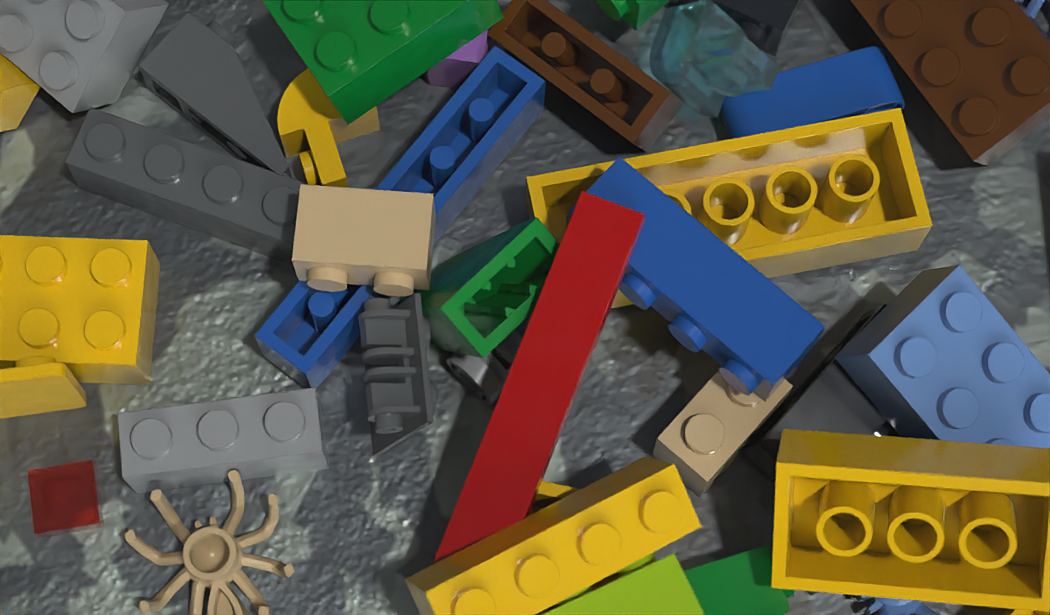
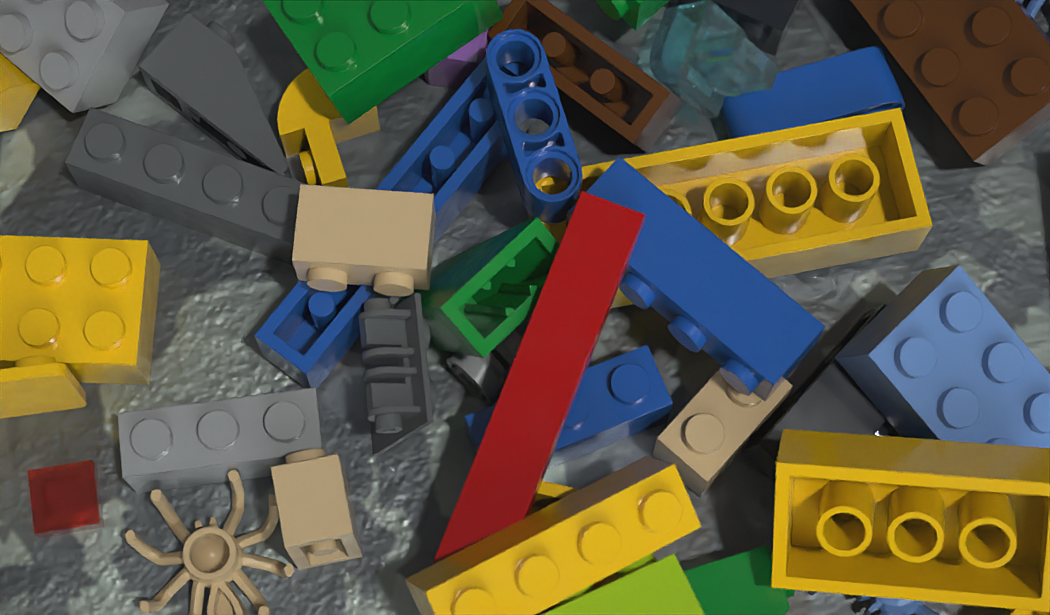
(316, 509): none -> tan brick
(530, 98): none -> blue beam
(610, 405): none -> blue brick

